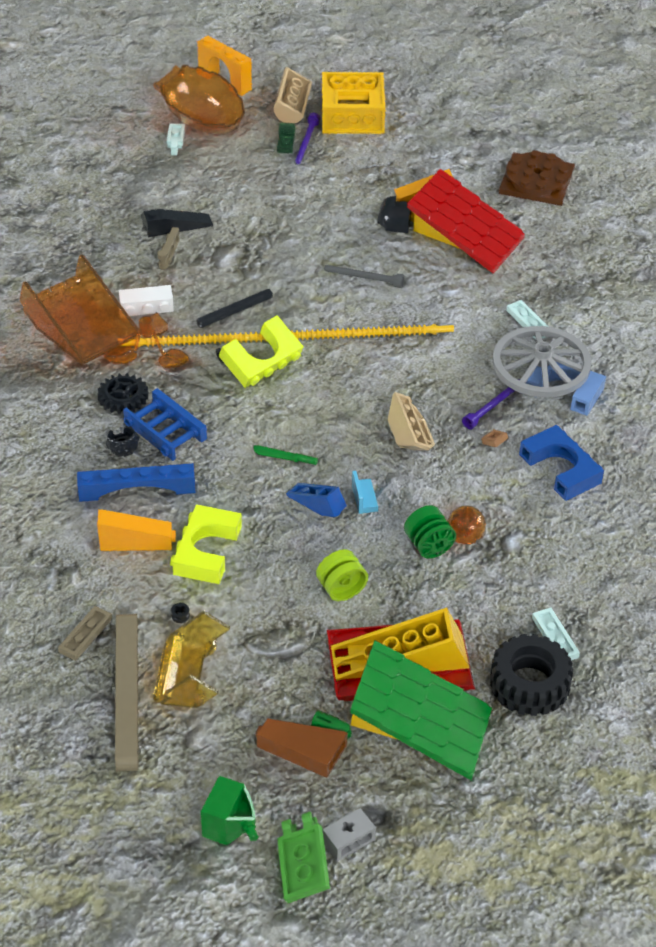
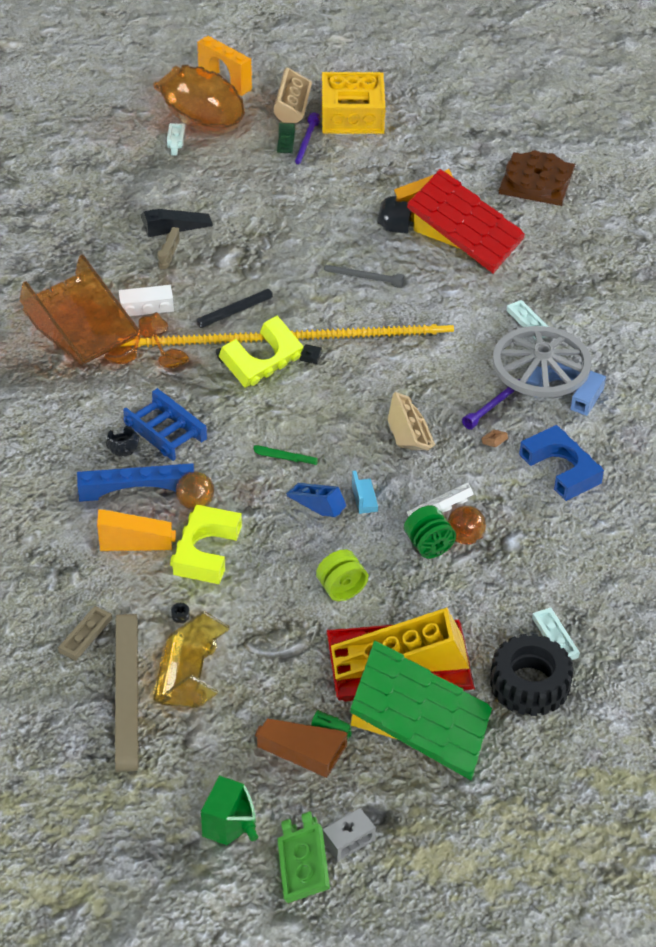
(122, 393): black gear -> none
(195, 489): none -> clear orange cylinder
(311, 354): none -> black plate
(444, 501): none -> white wing

